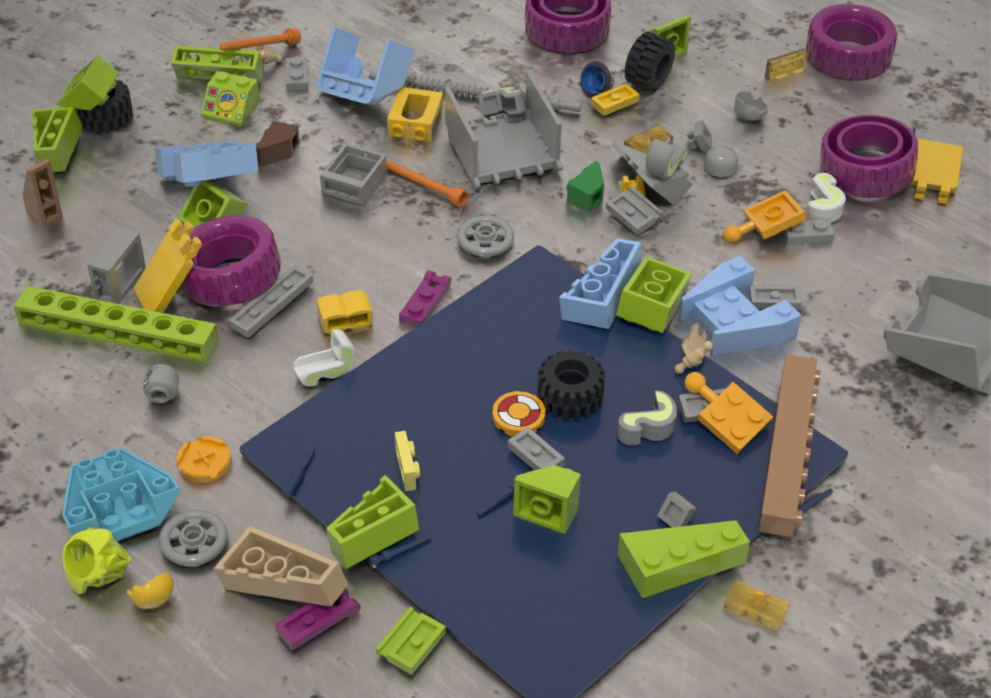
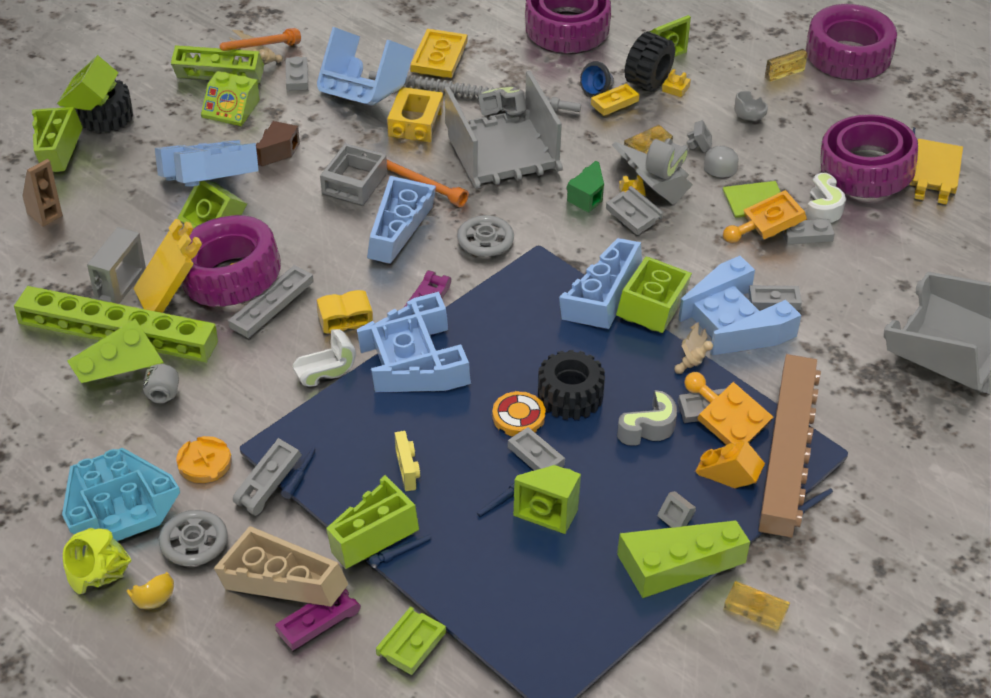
(115, 354): none -> lime wedge
(266, 476): none -> light grey plate
(399, 215): none -> light blue wedge
(408, 351): none -> light blue wedge
(439, 53): none -> yellow plate
(676, 84): none -> yellow tile
(731, 465): none -> light orange slope
(747, 195): none -> lime piece

